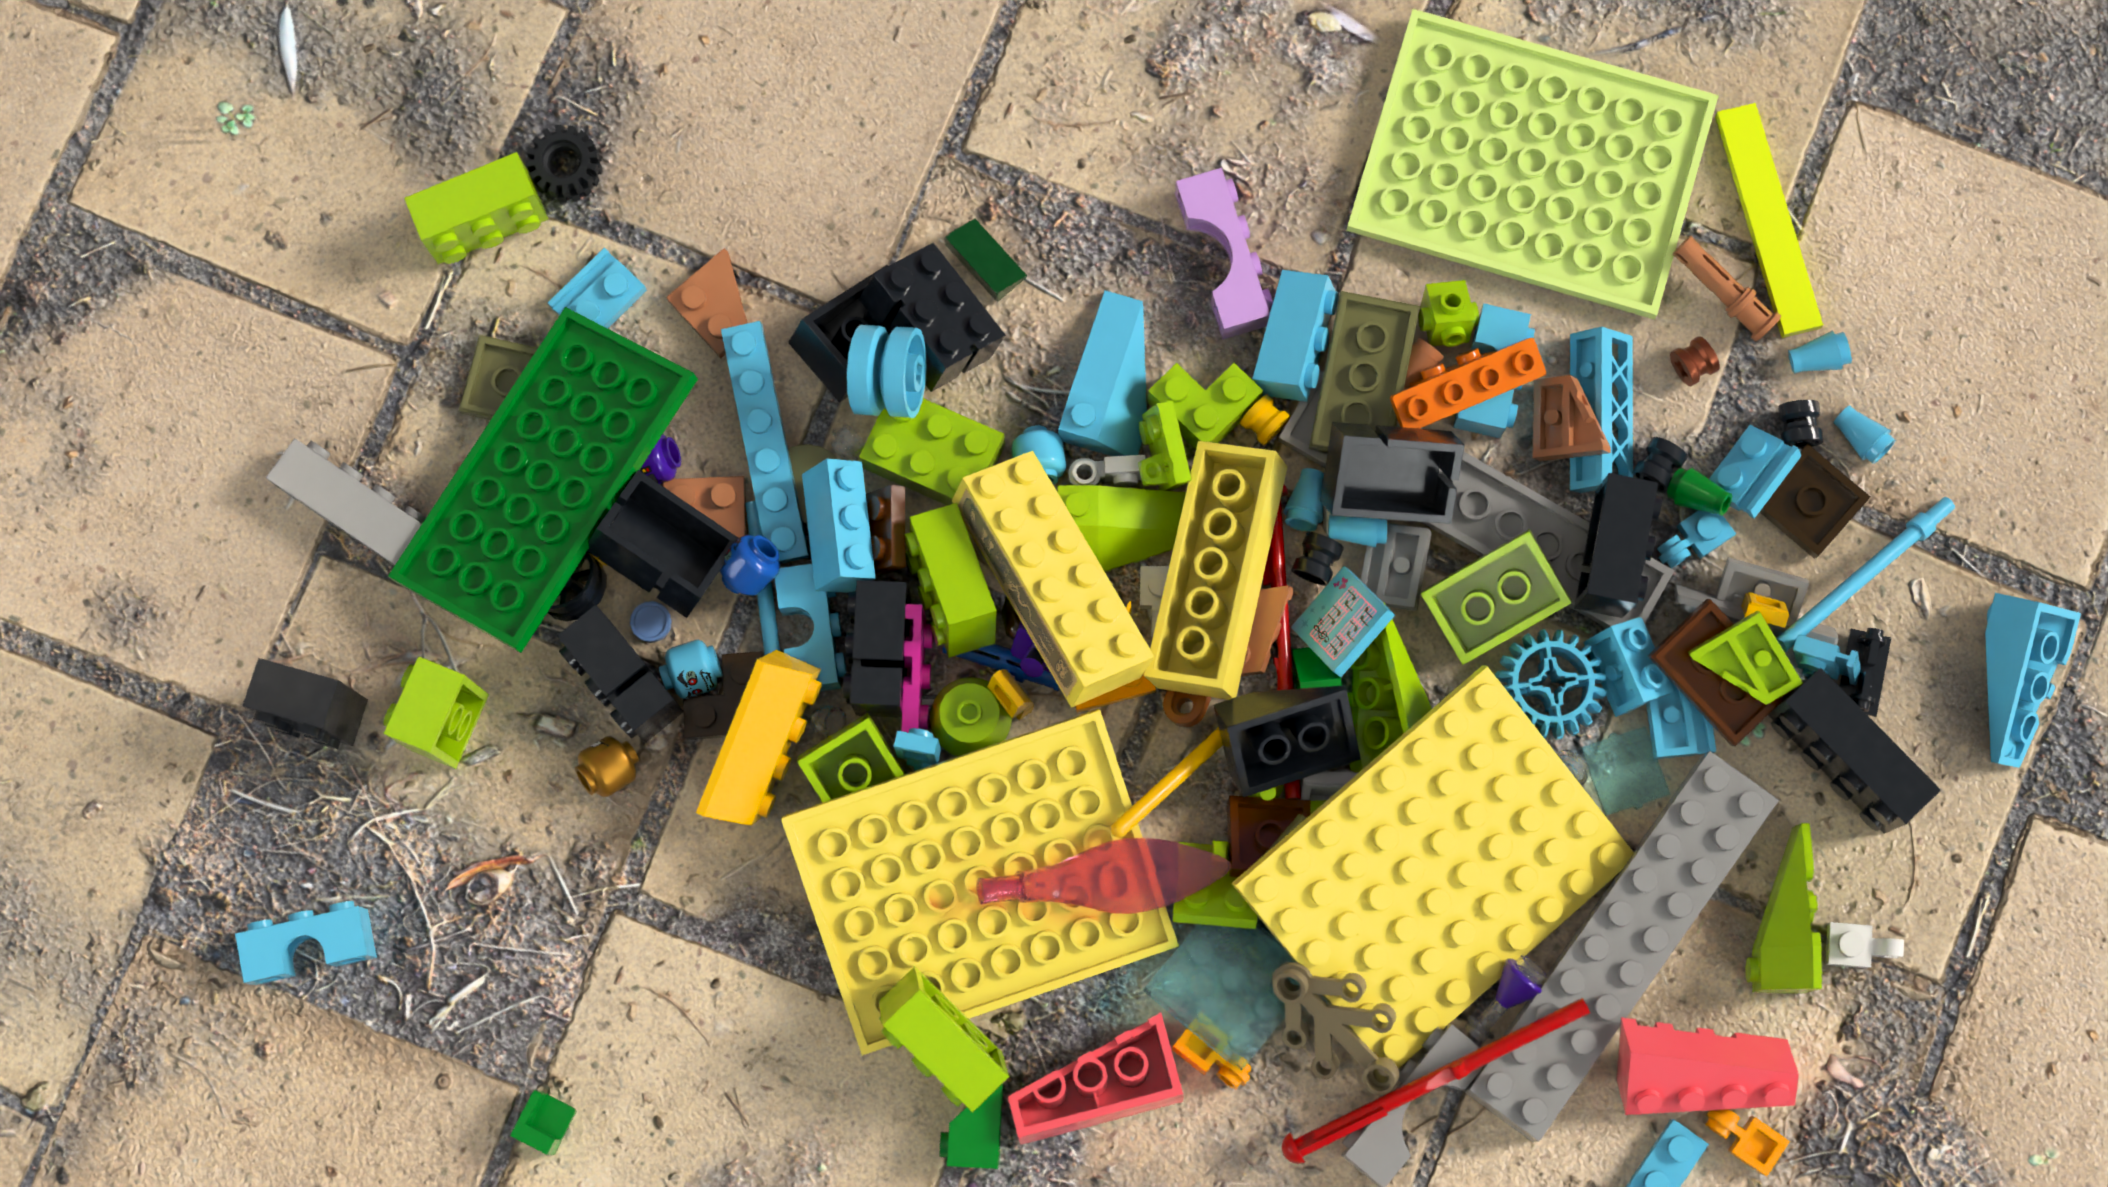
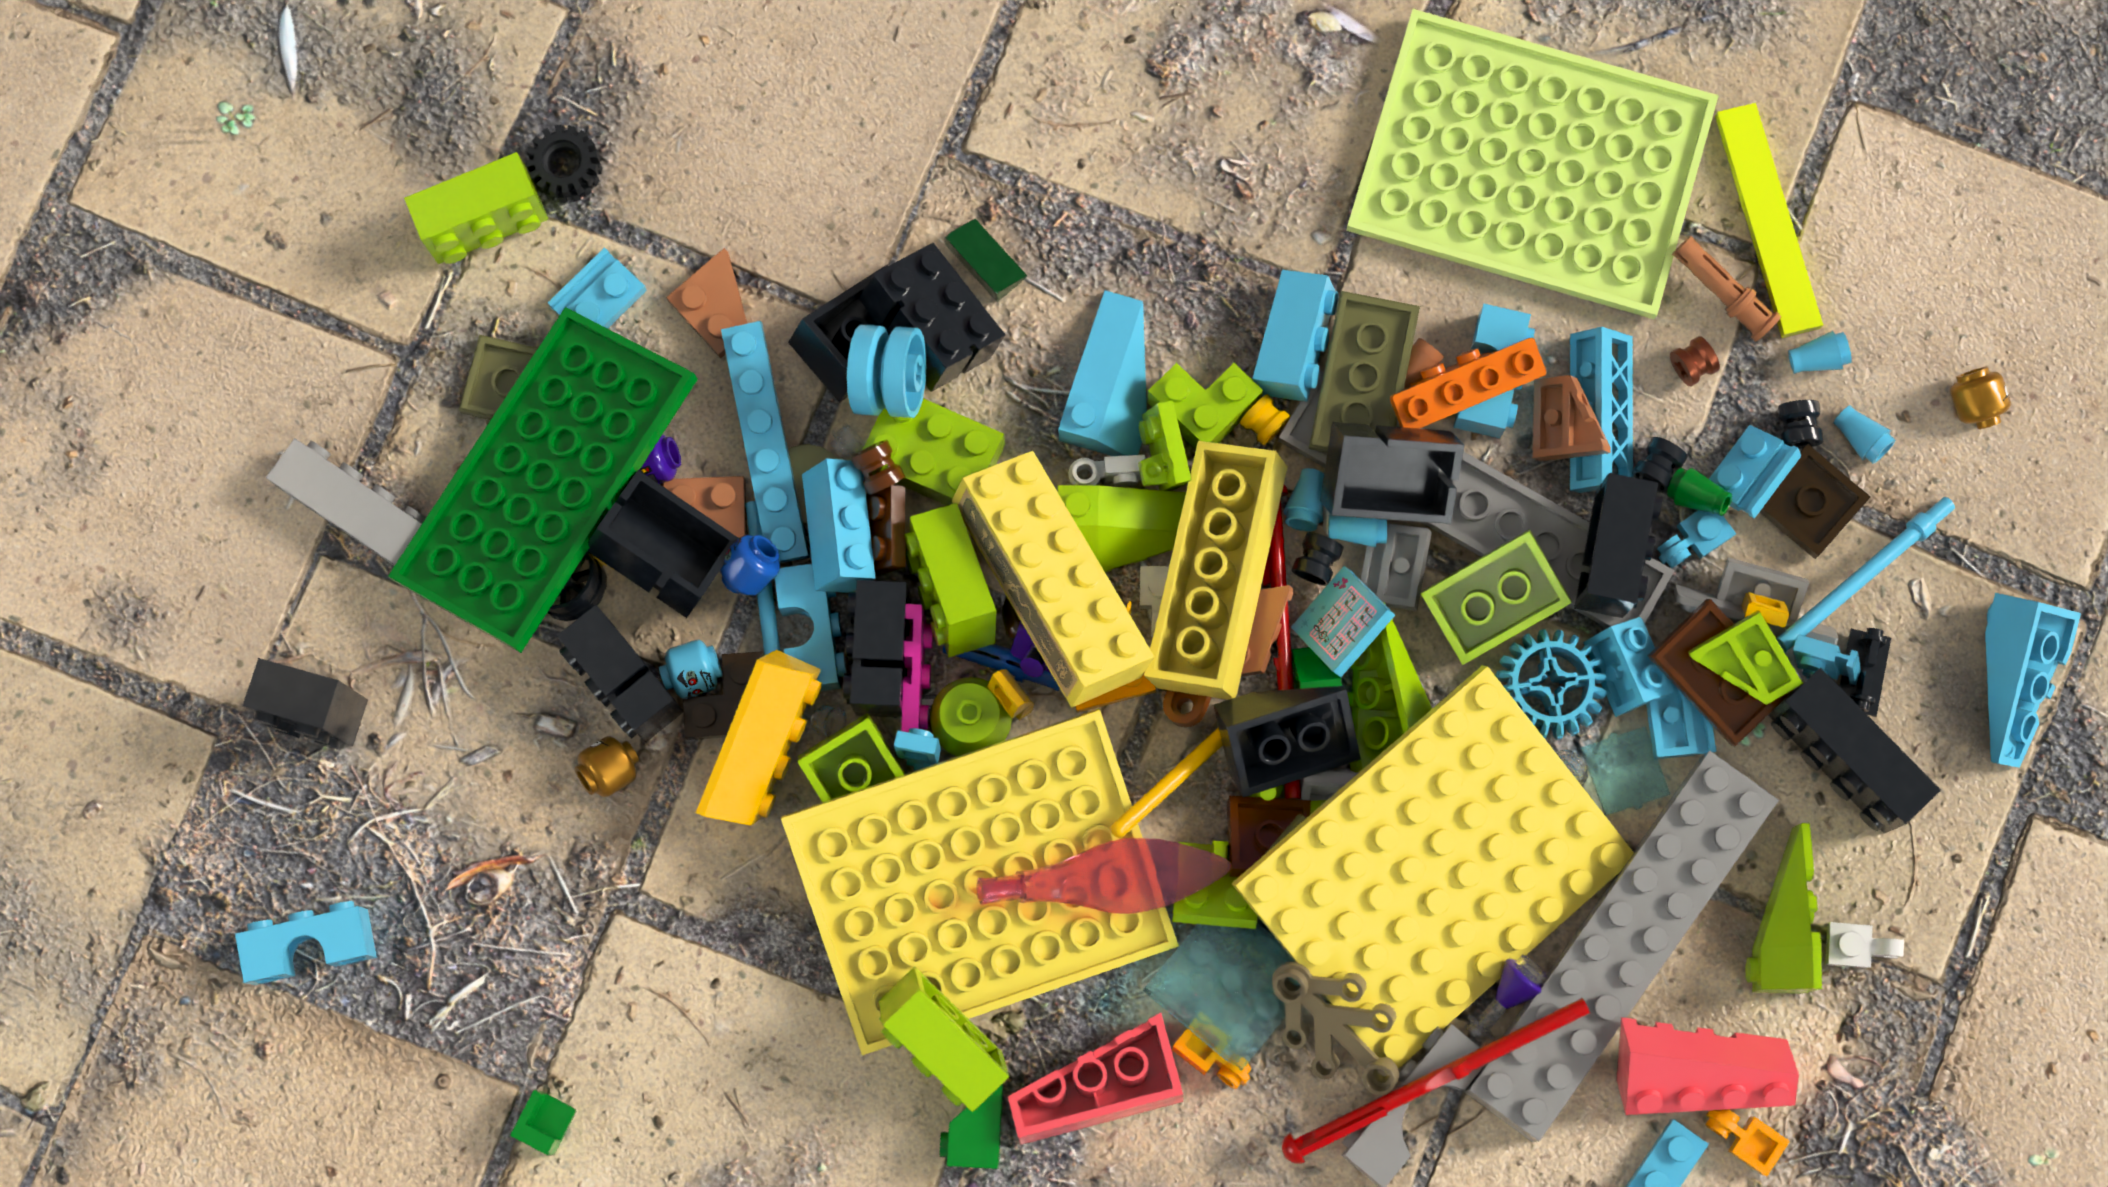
(435, 712): lime brick -> none
(650, 621): medium blue piece -> none
(874, 458): none -> reddish brown wheel
(1047, 447): medium azure head -> none
(1209, 208): lavender arch -> none
(1447, 313): lime brick -> none
(1980, 397): none -> pearl gold head

